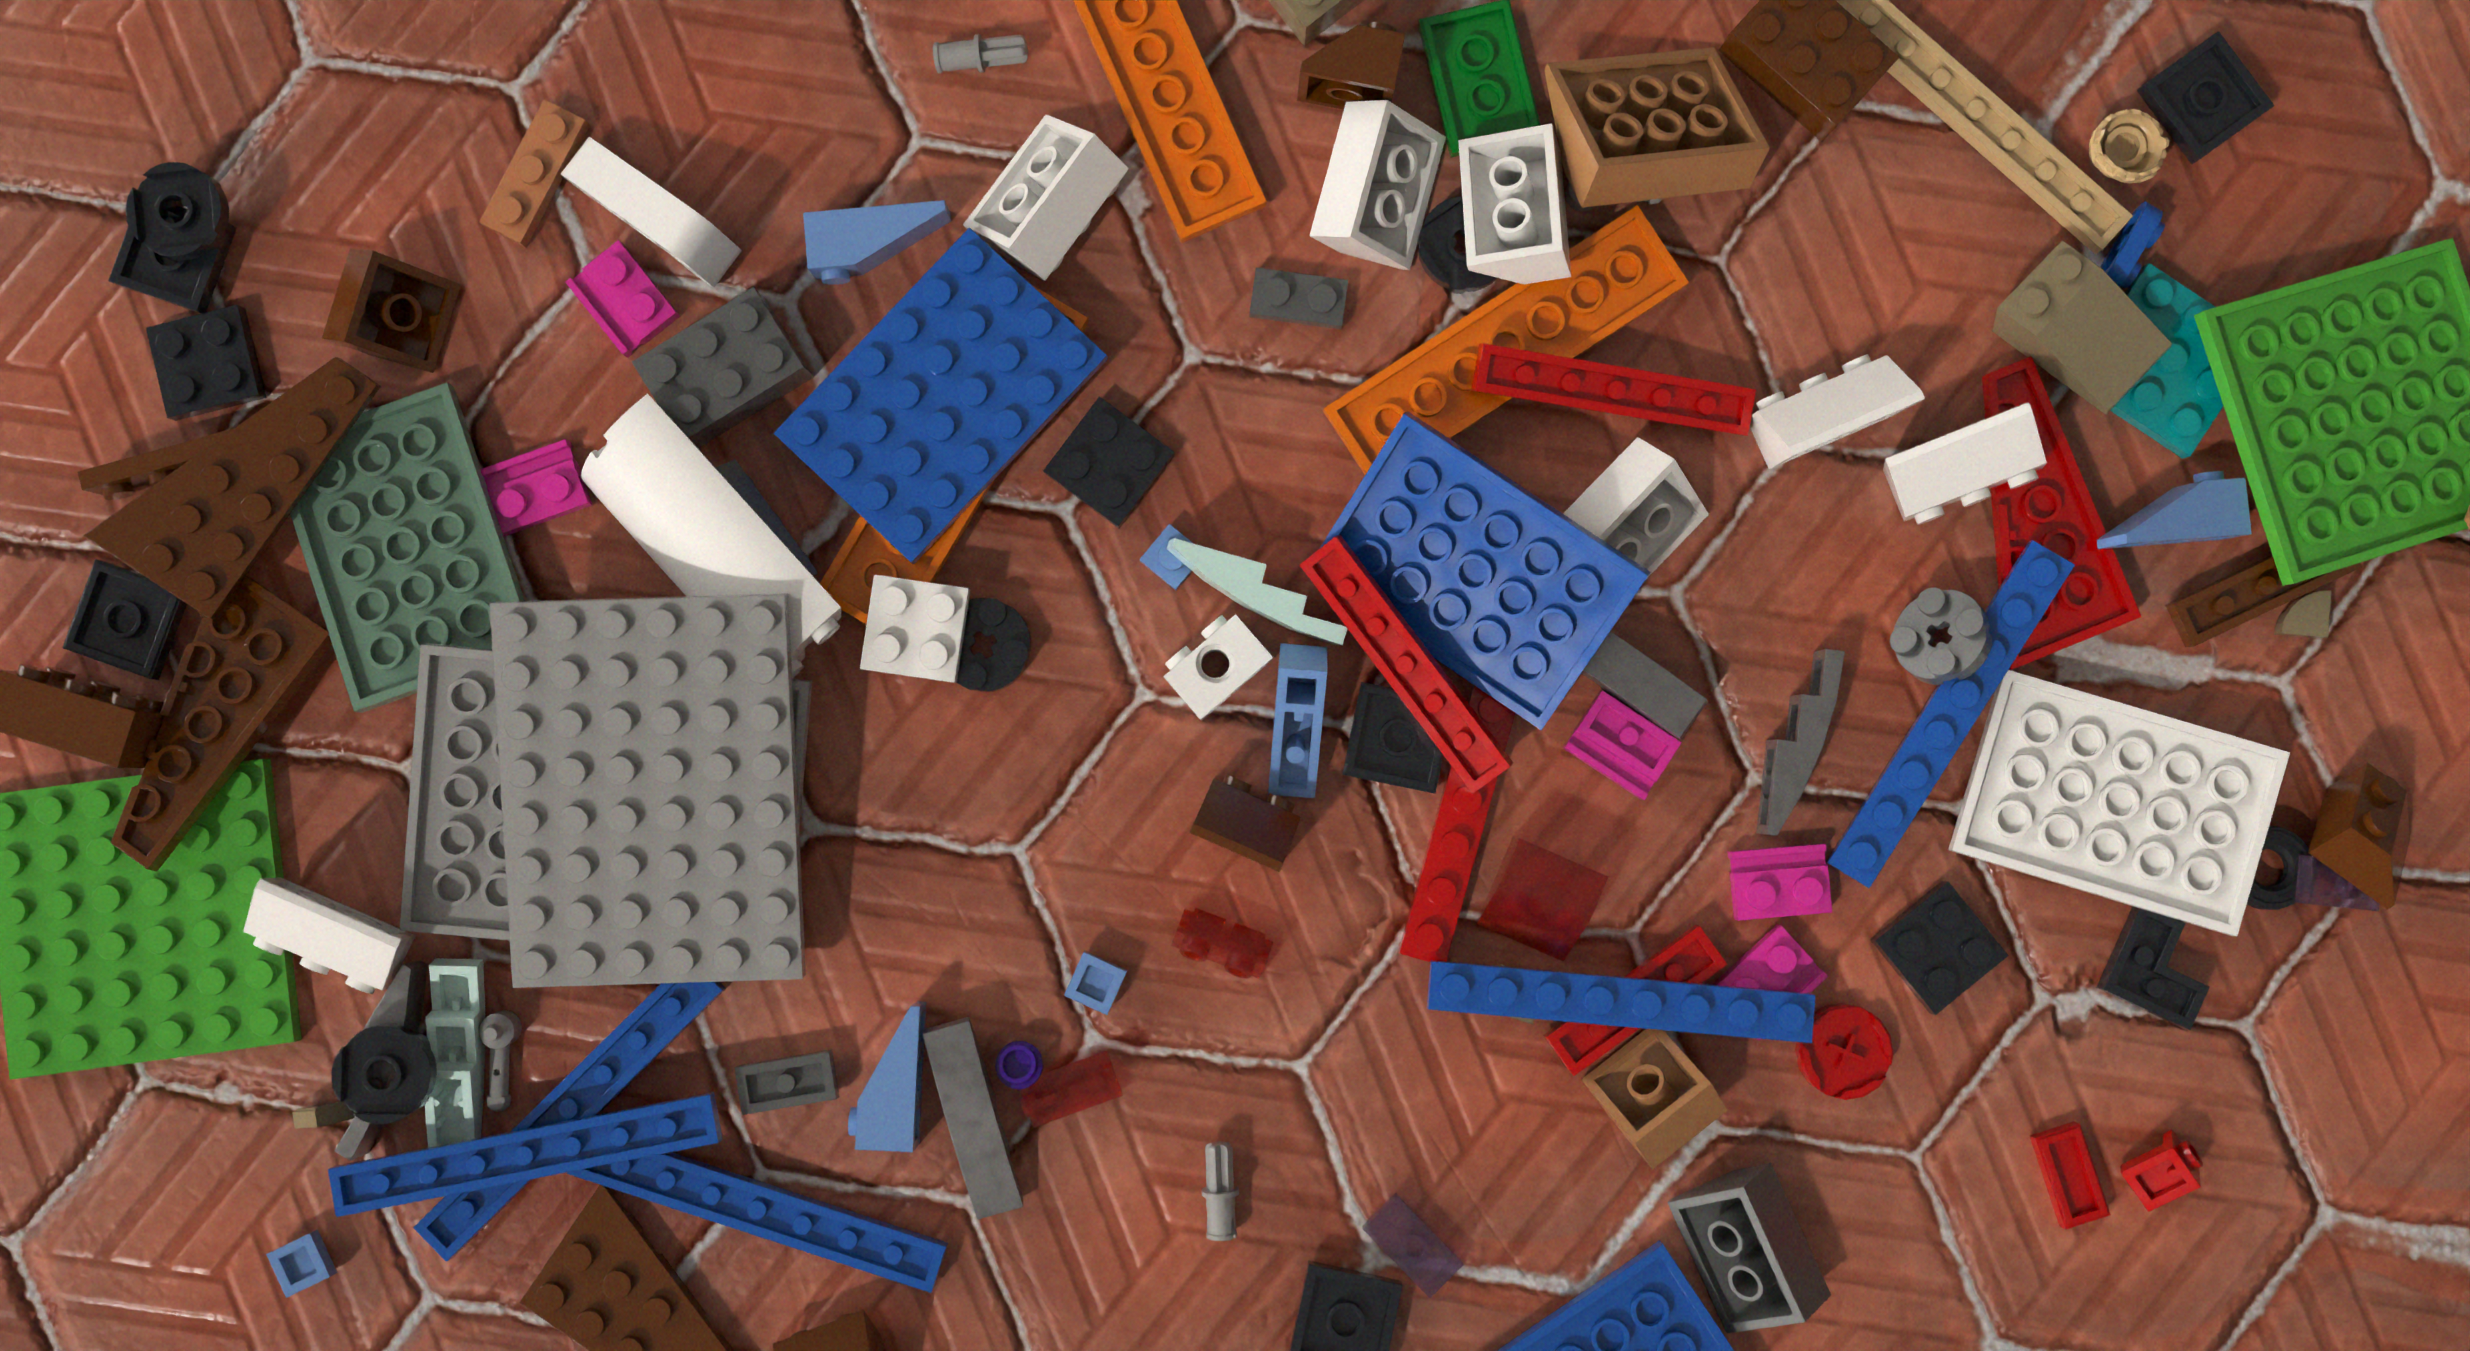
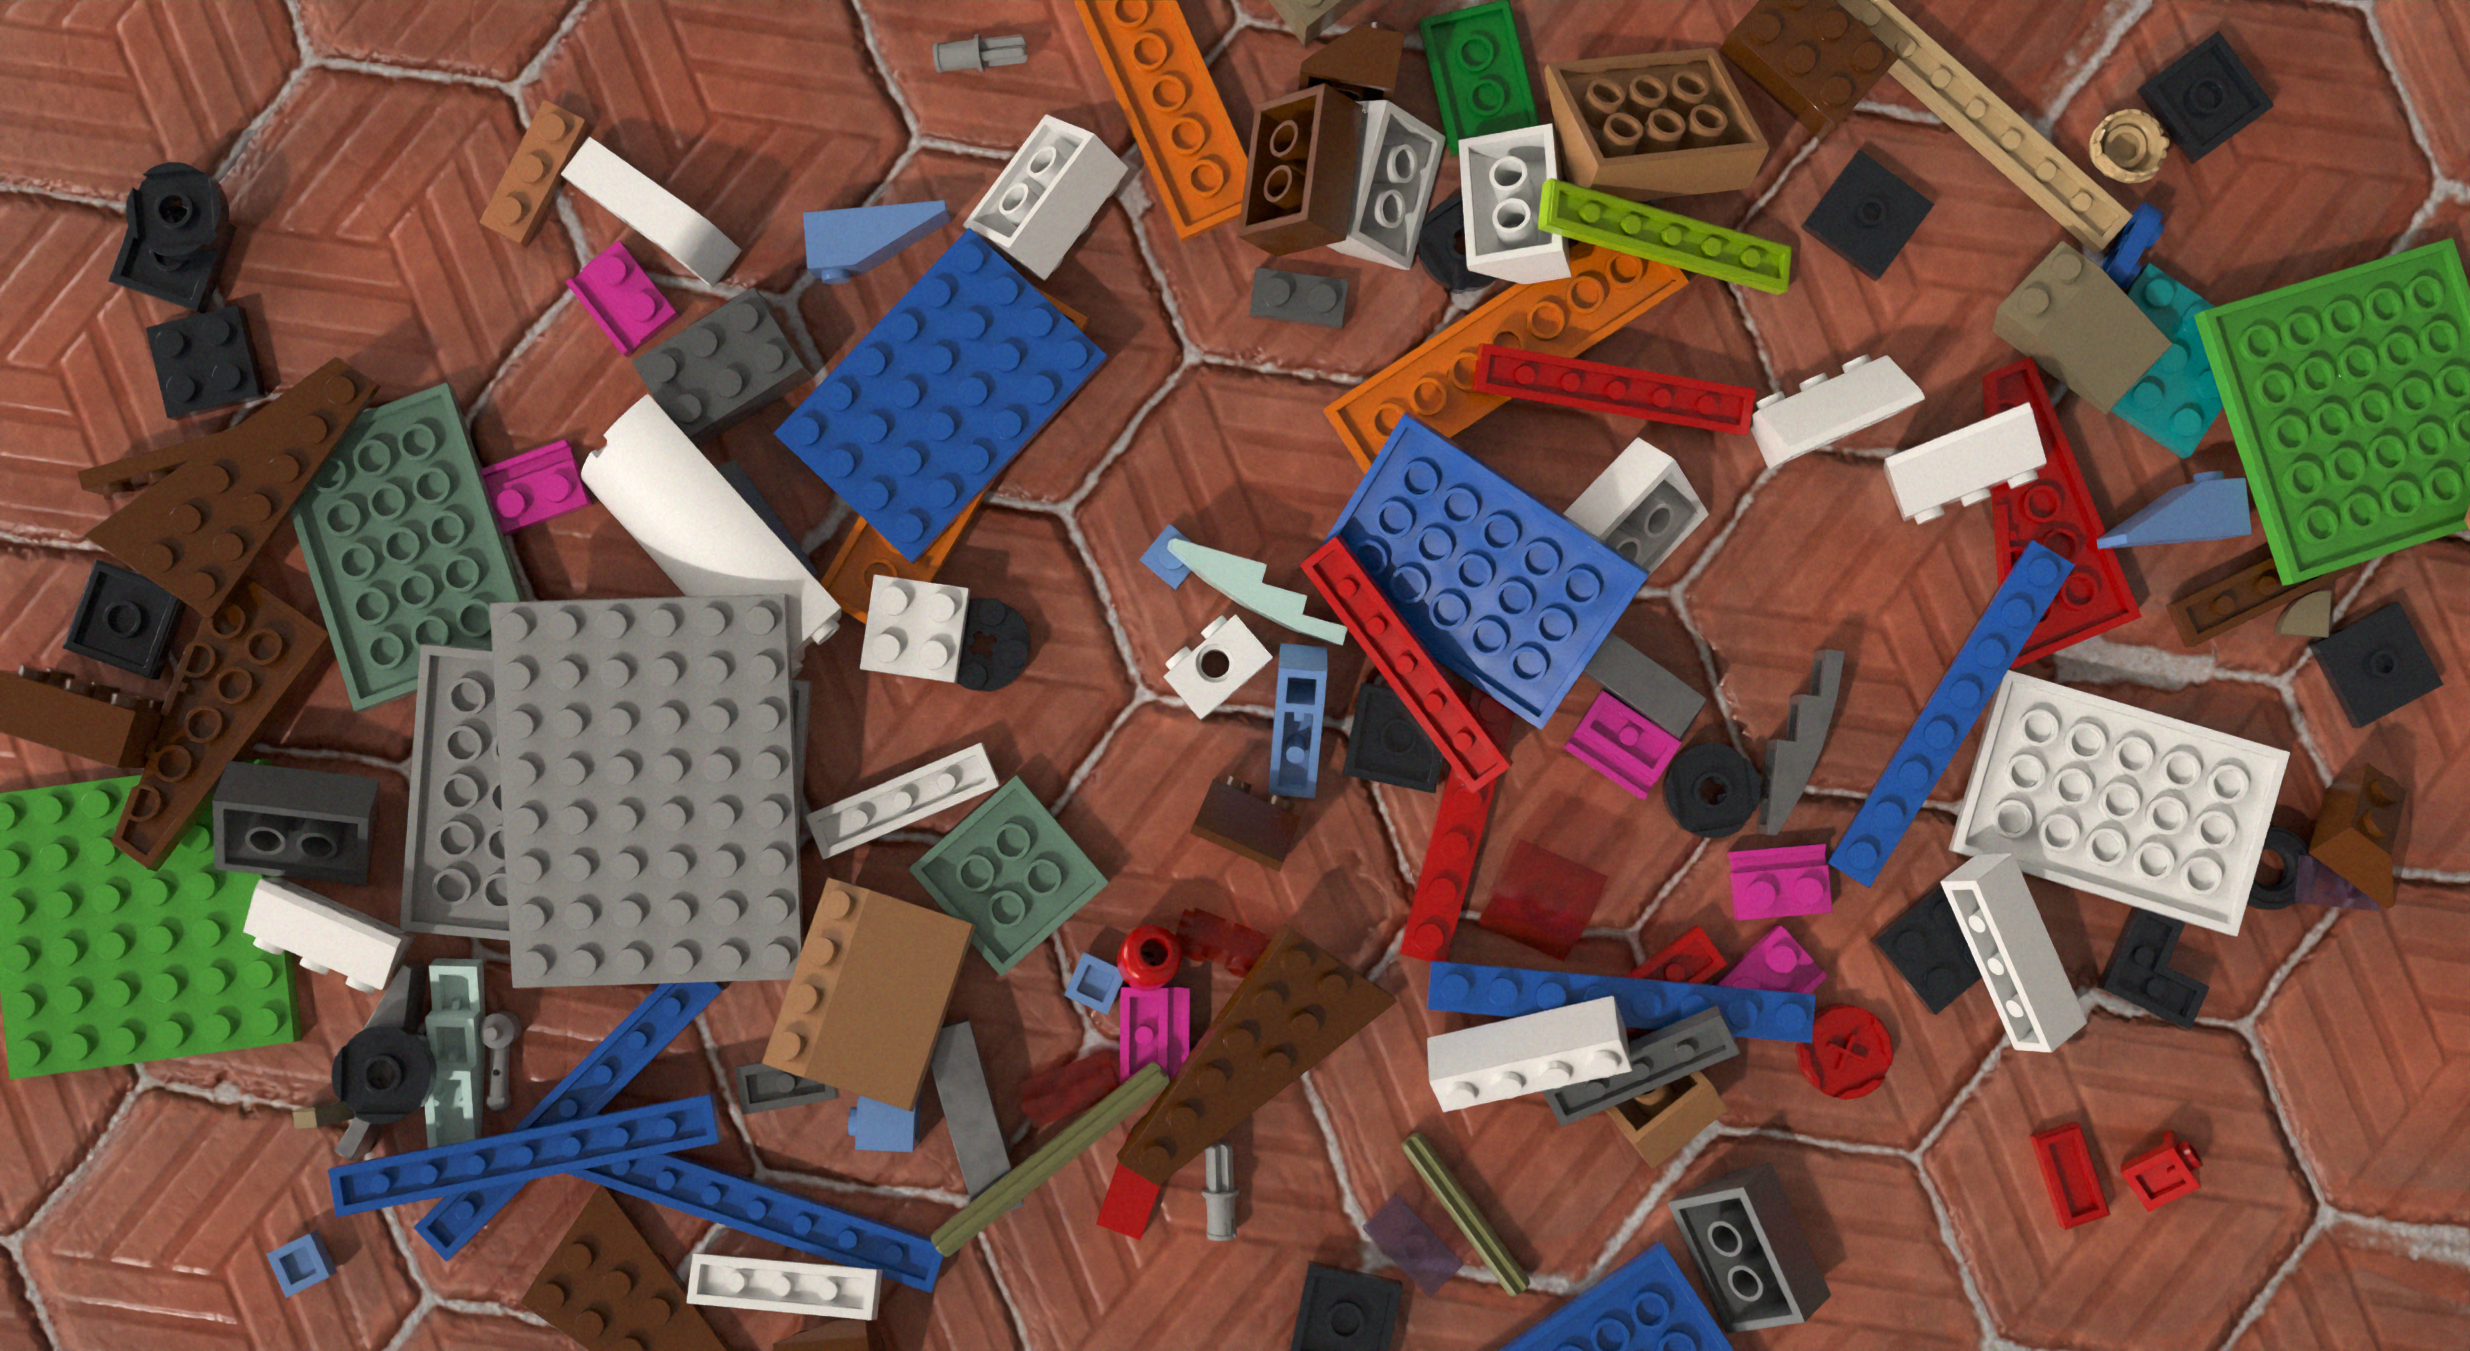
(295, 823): none -> dark grey slope
(391, 310): reddish brown slope -> none
(784, 1286): none -> white plate
(869, 994): none -> medium nougat slope
(903, 800): none -> white plate
(1009, 874): none -> sand green plate
(1019, 1065): dark purple plate -> none
(1050, 1158): none -> olive axle
(1109, 462): black plate -> none
(1127, 1202): none -> red tile
(1154, 1029): none -> dark pink plate
(1163, 952): none -> red head
(1269, 1033): none -> reddish brown wing
(1300, 171): none -> reddish brown brick
(1465, 1214): none -> olive axle
(1528, 1054): none -> white brick
(1654, 1062): none -> dark grey plate
(1664, 237): none -> lime tile
(1732, 807): none -> black plate
(1867, 215): none -> black plate
(1934, 611): plate -> none
(2014, 952): none -> white brick
(2376, 664): none -> black plate

